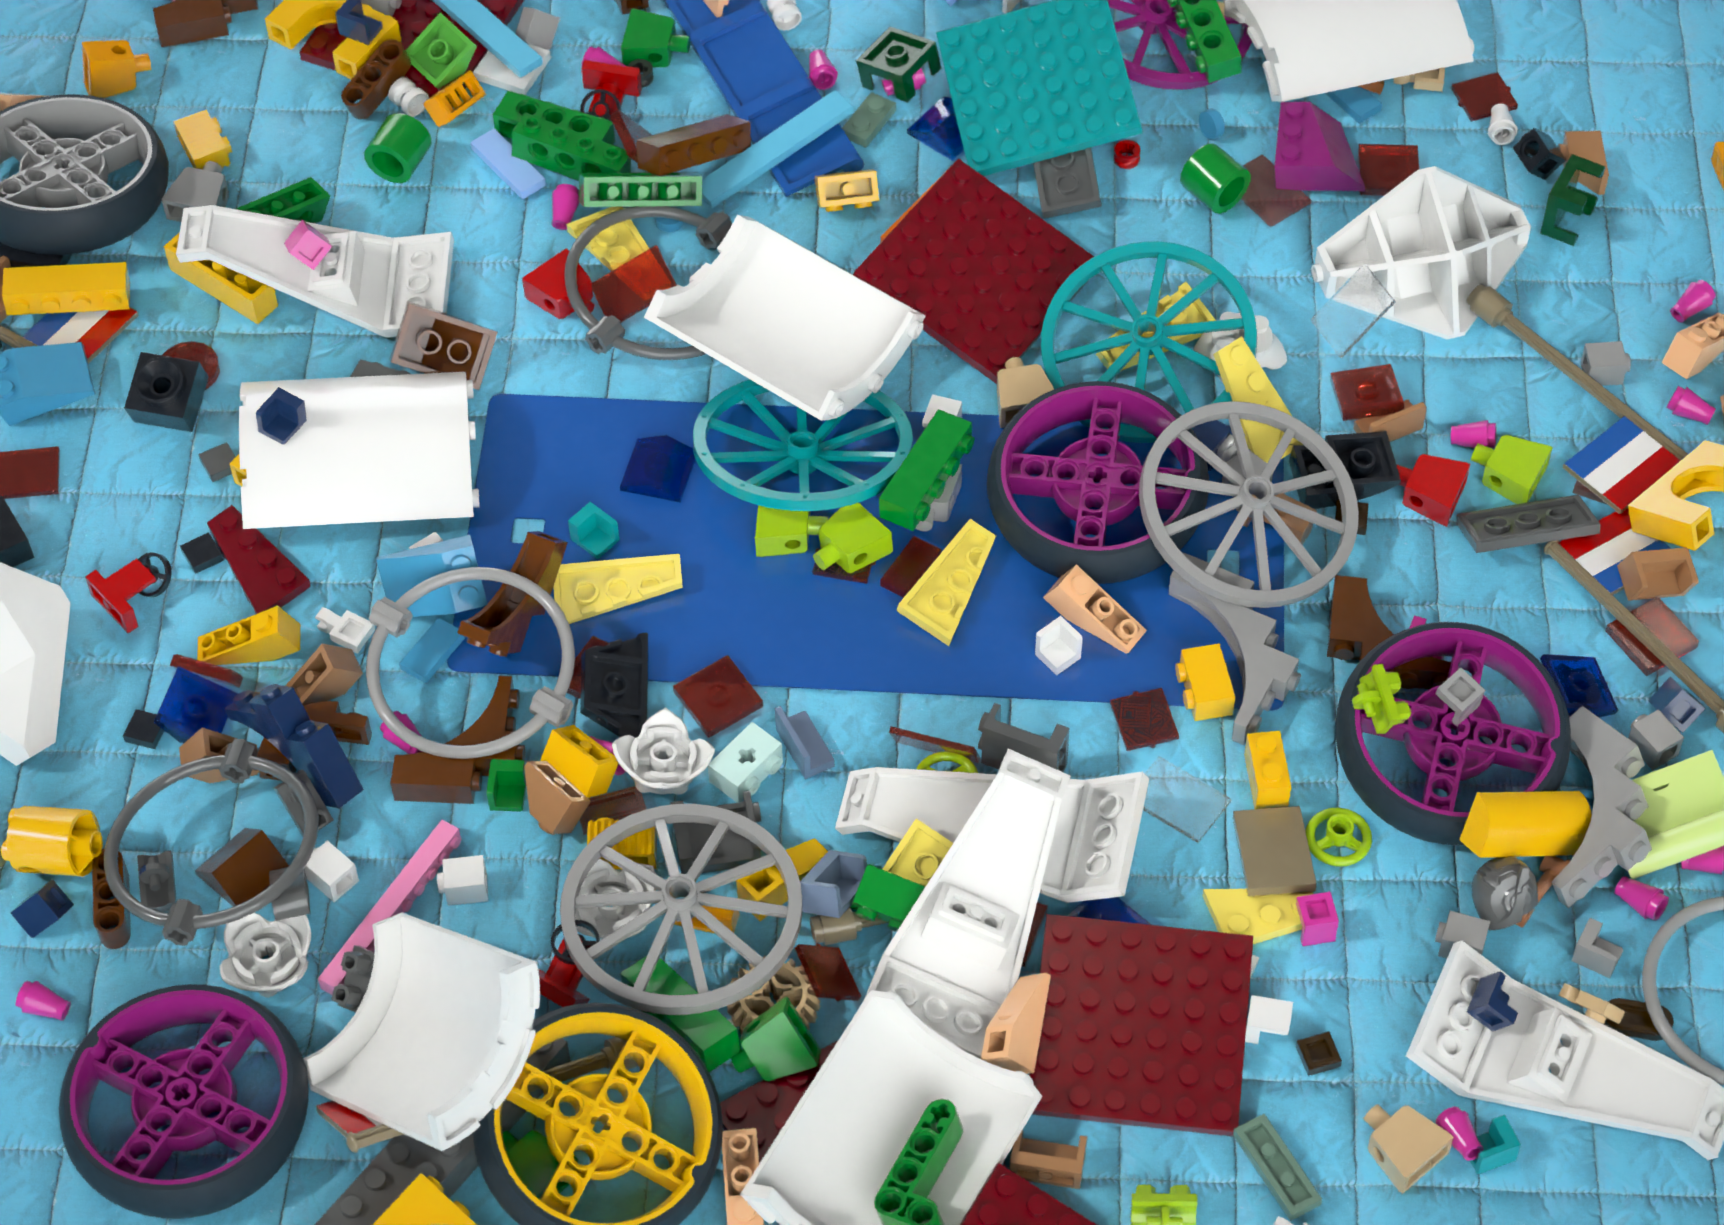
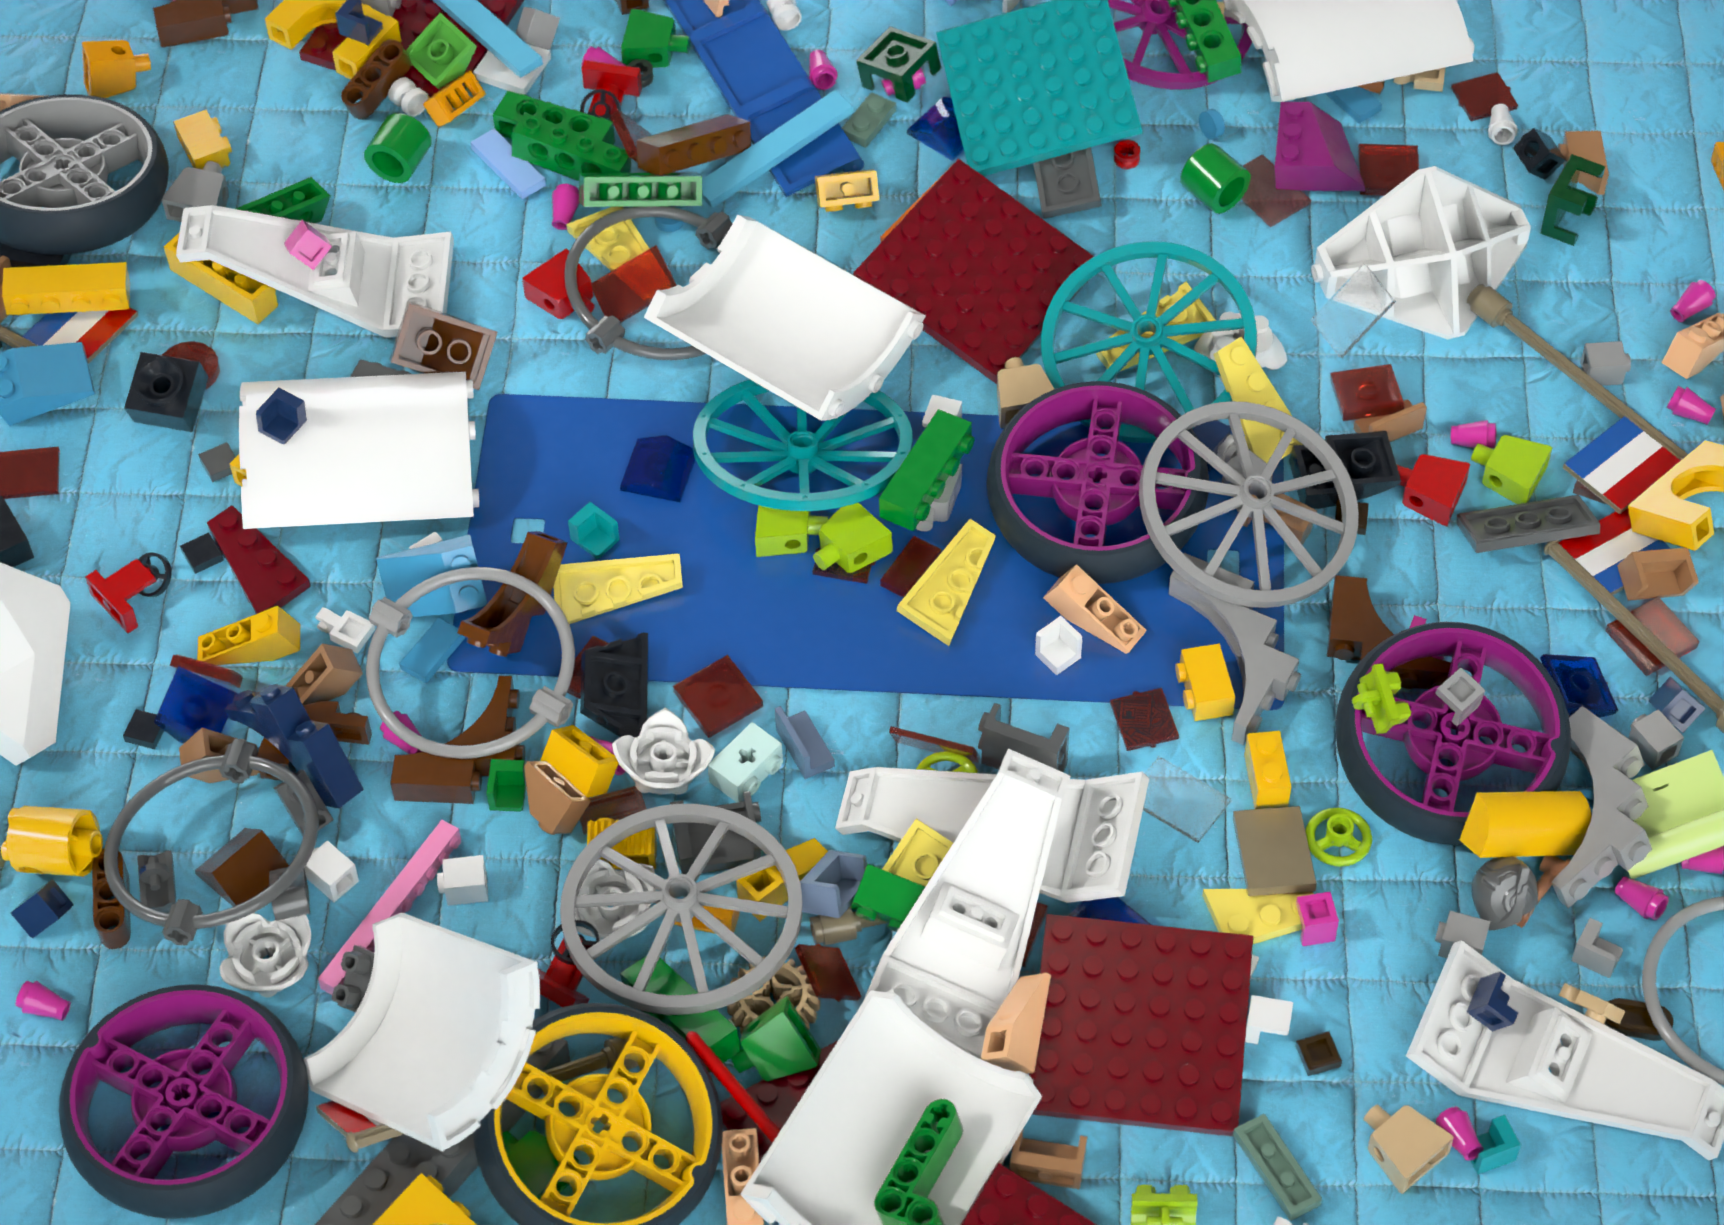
(733, 1086): none -> red piece

